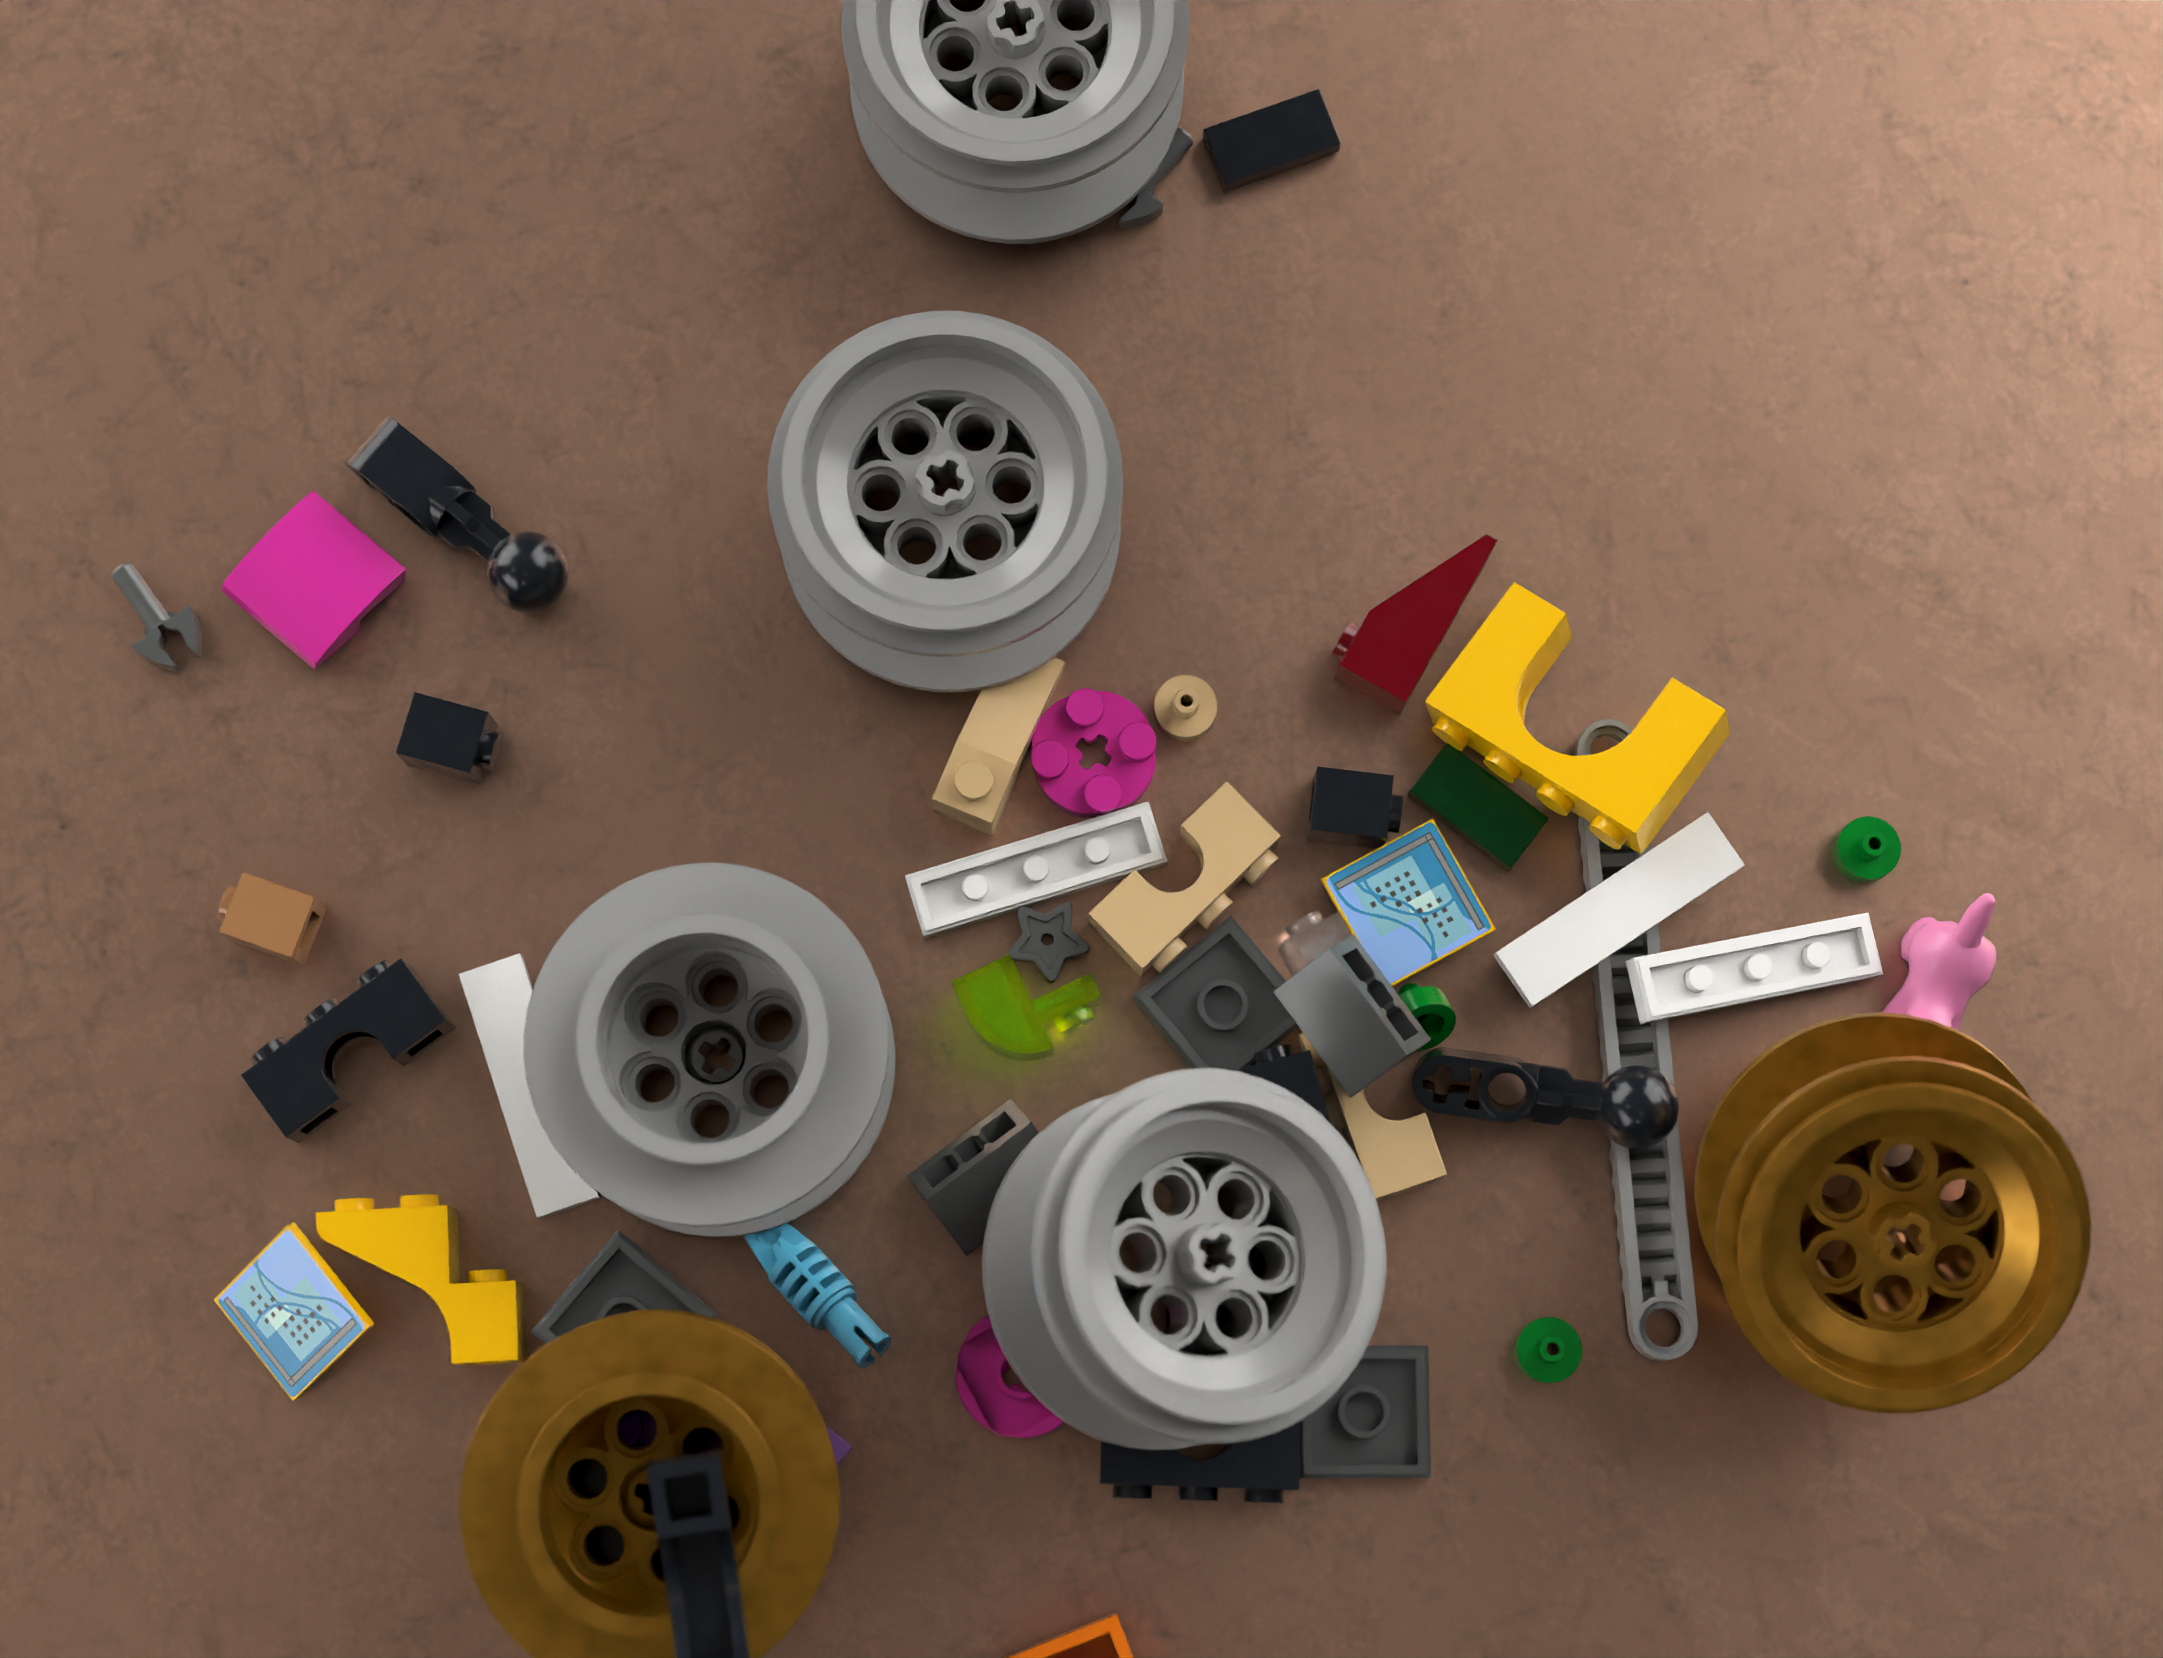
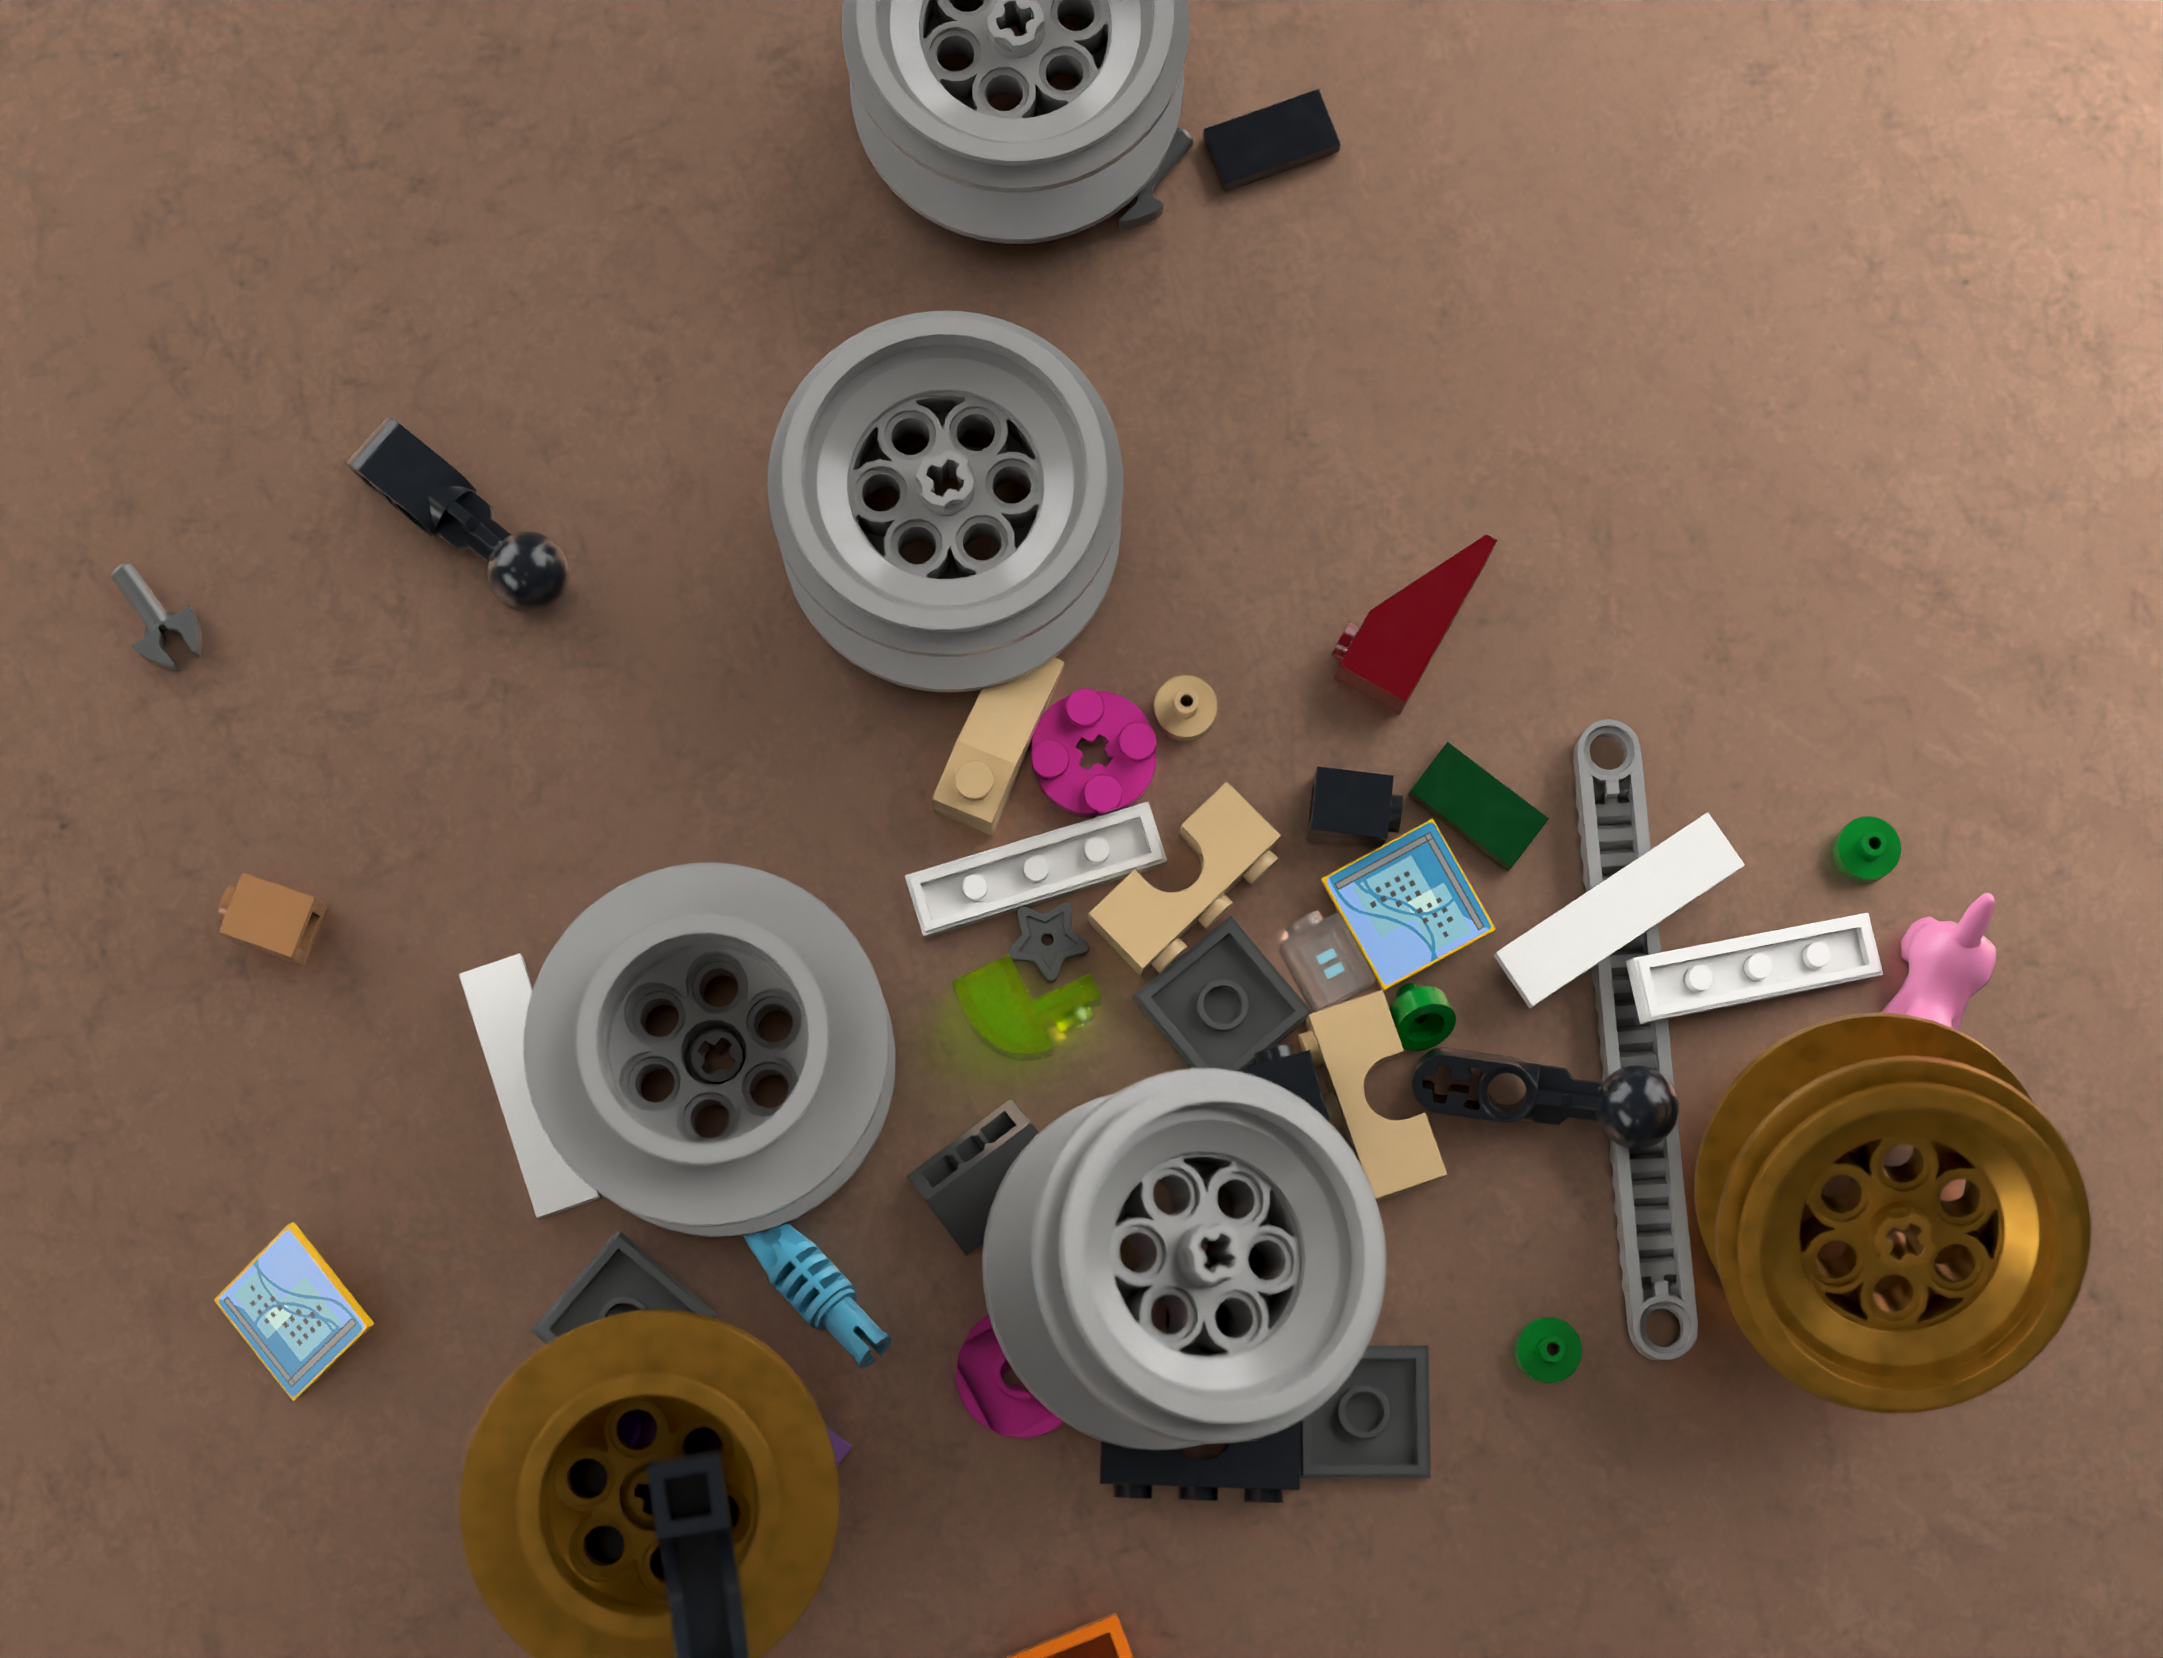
(298, 1075): black arch -> none
(313, 579): dark pink slope -> none
(423, 1248): yellow arch -> none
(449, 739): black brick -> none
(1351, 1015): dark grey brick -> none
(1619, 791): yellow arch -> none

